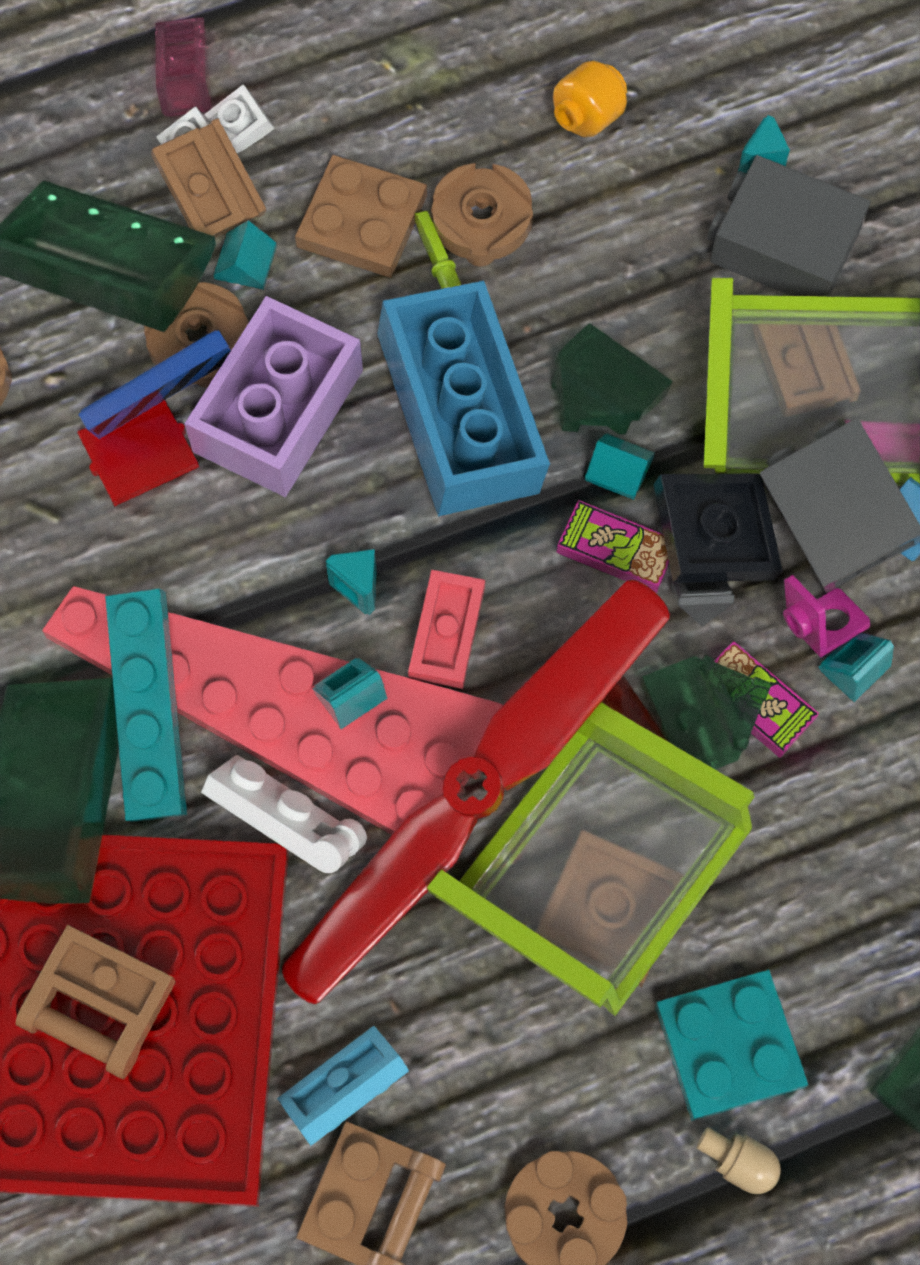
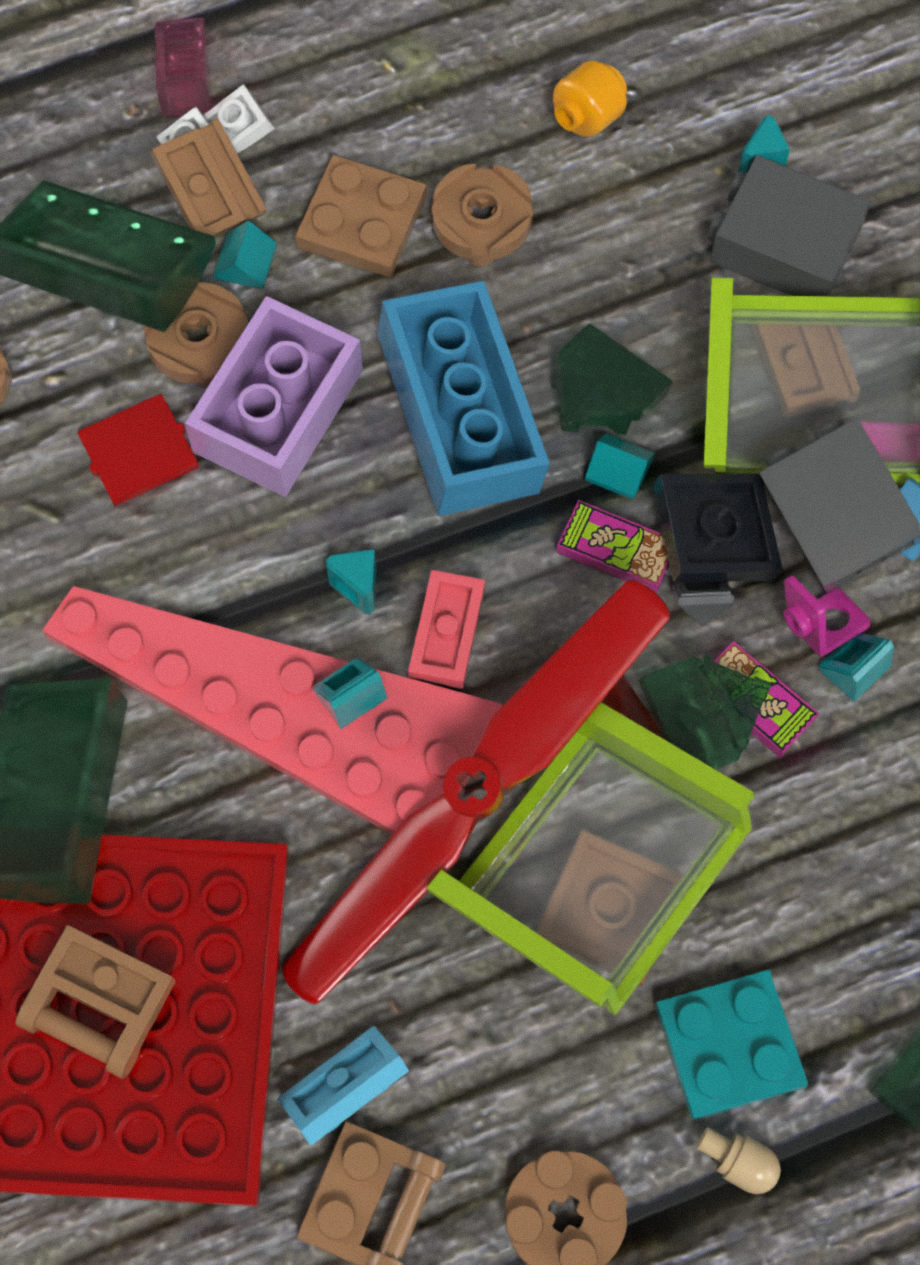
(145, 705): teal plate -> none
(155, 385): blue tile -> none
(284, 814): white plate -> none
(443, 268): lime piece -> none

